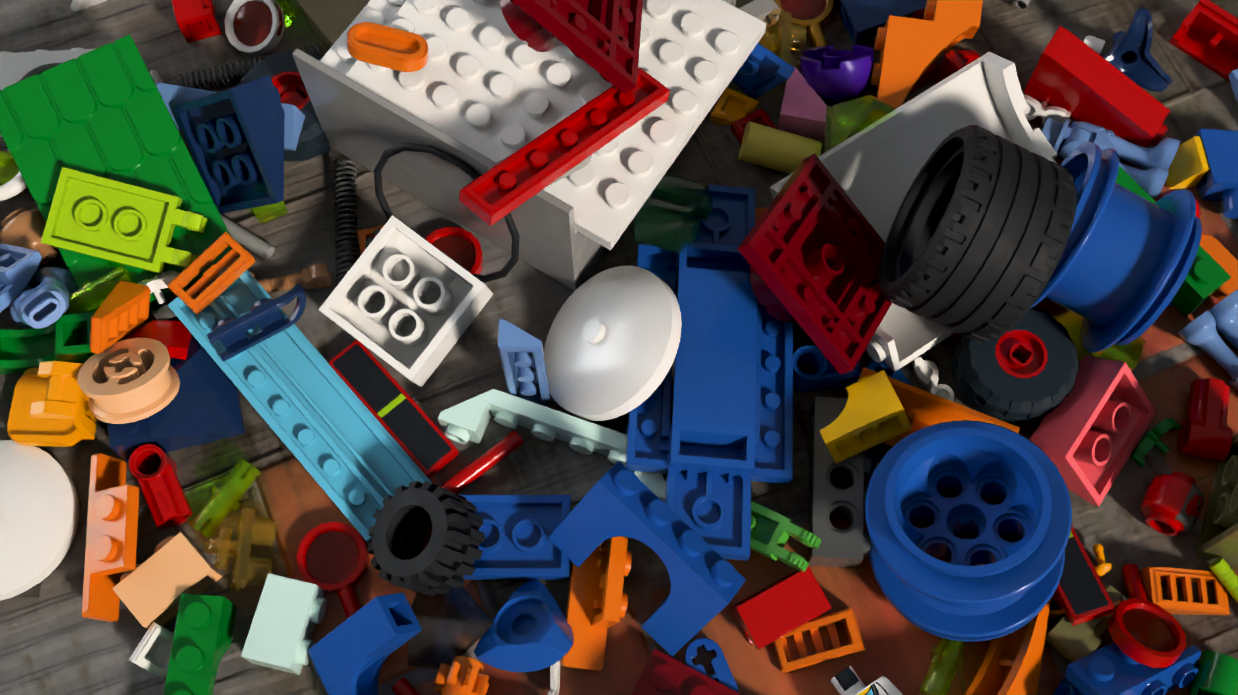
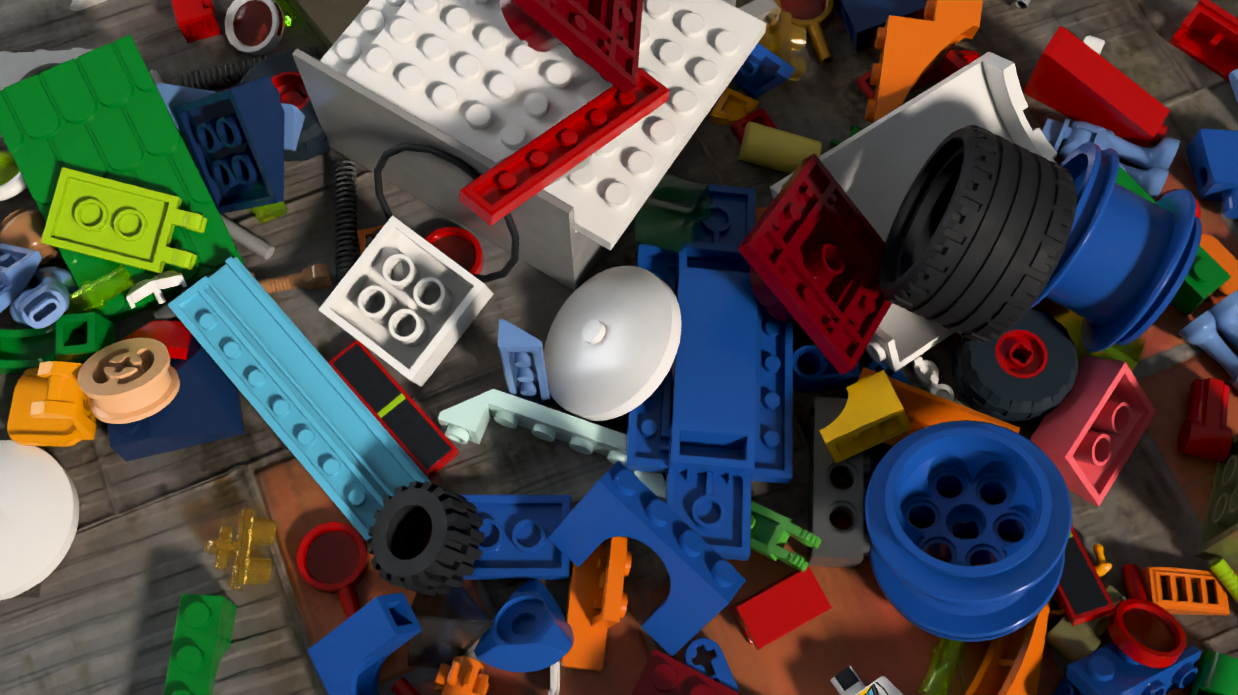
(109, 536): orange bracket -> none
(119, 315): orange slope -> none
(154, 650): white slope -> none
(157, 584): light nougat brick -> none
(161, 489): red piece -> none
(221, 283): orange tile -> none
(225, 498): clear neon green pin -> none
(263, 313): dark blue piece -> none
(284, 624): light aqua brick -> none
(387, 47): orange tile -> none
(483, 463): red bar -> none
(802, 109): bright pink slope -> none
(838, 73): dark purple cylinder -> none
(851, 117): clear neon green slope -> none
(853, 631): orange slope -> none
(1040, 109): white piece -> none
(1133, 57): dark blue piece -> none
(1152, 438): green piece -> none
(1172, 503): red head -> none
(1188, 165): yellow slope -> none

